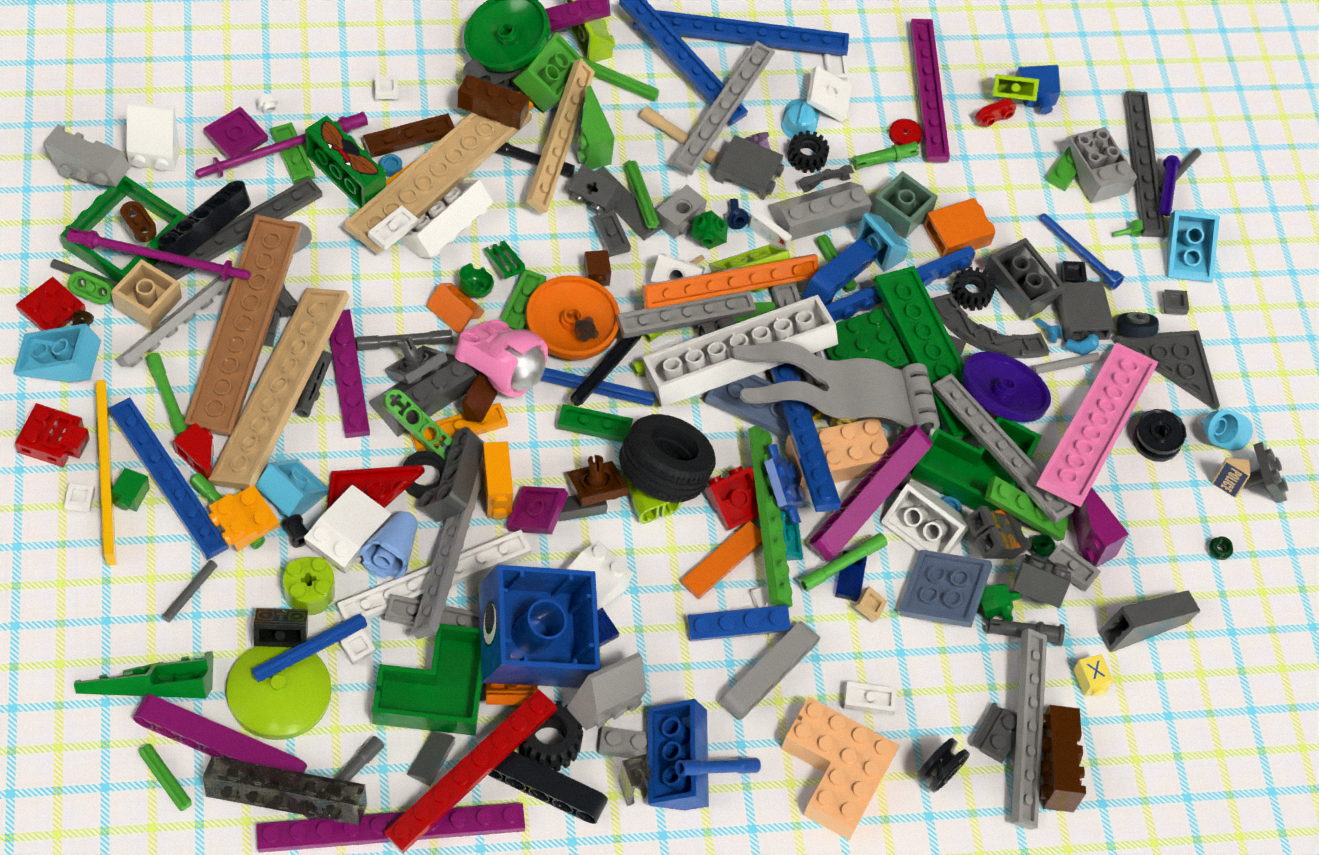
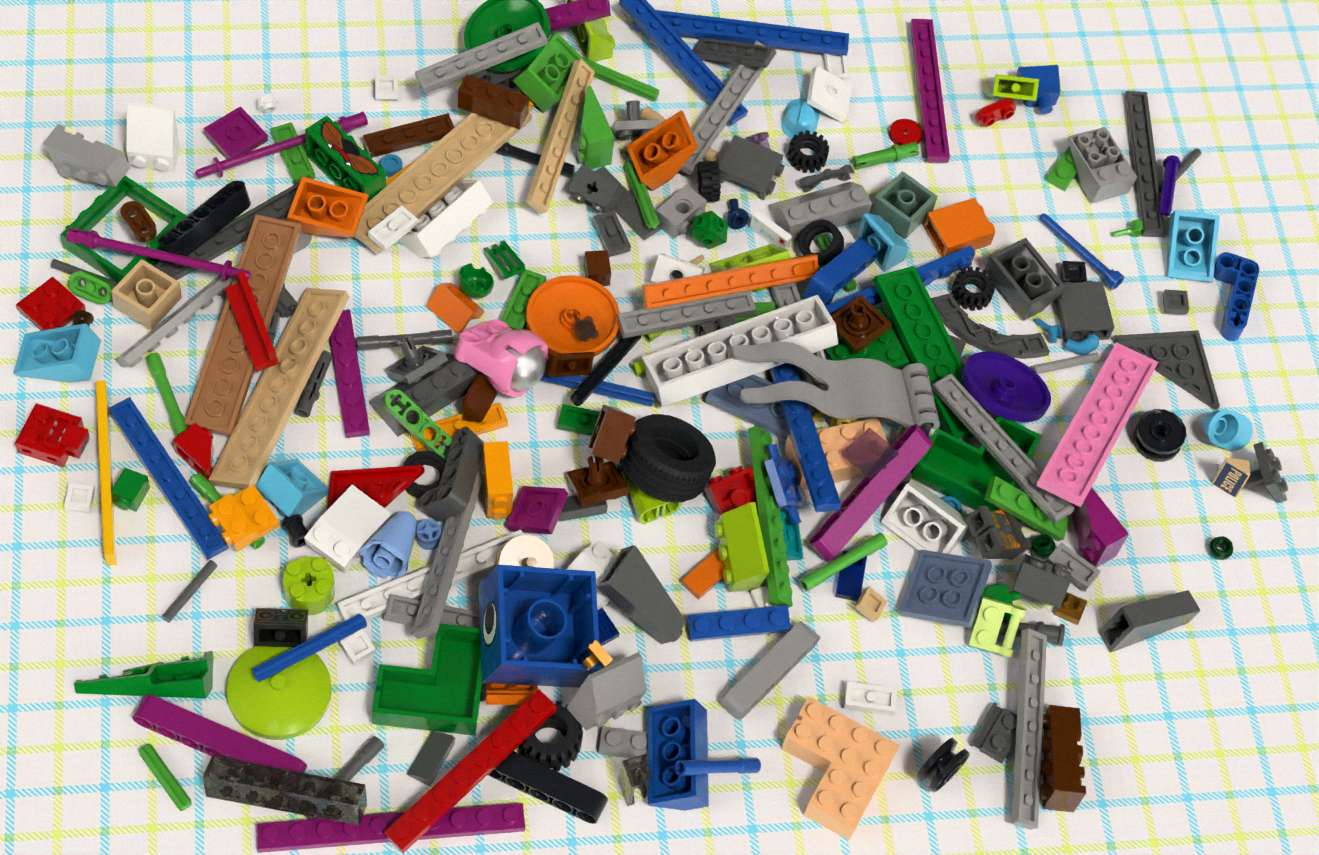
(251, 324): none -> red fence
(327, 208): none -> orange slope
(431, 529): none -> medium blue wheel
(481, 57): none -> light grey plate
(525, 551): none -> wheel
(569, 364): none -> reddish brown slope
(598, 655): none -> tile
(611, 434): none -> reddish brown slope
(634, 125): none -> dark grey plate
(641, 595): none -> dark grey slope
(663, 150): none -> orange slope
(709, 180): none -> black tyre
(734, 52): none -> dark grey tile
(742, 548): none -> lime slope
(816, 228): none -> black tyre
(859, 324): none -> reddish brown plate
(869, 453): none -> piece
(988, 625): none -> yellowish green plate
(1071, 608): none -> pearl gold tile
(1093, 675): light yellow brick -> none
(1137, 324): black wheel -> none
(1242, 276): none -> blue beam

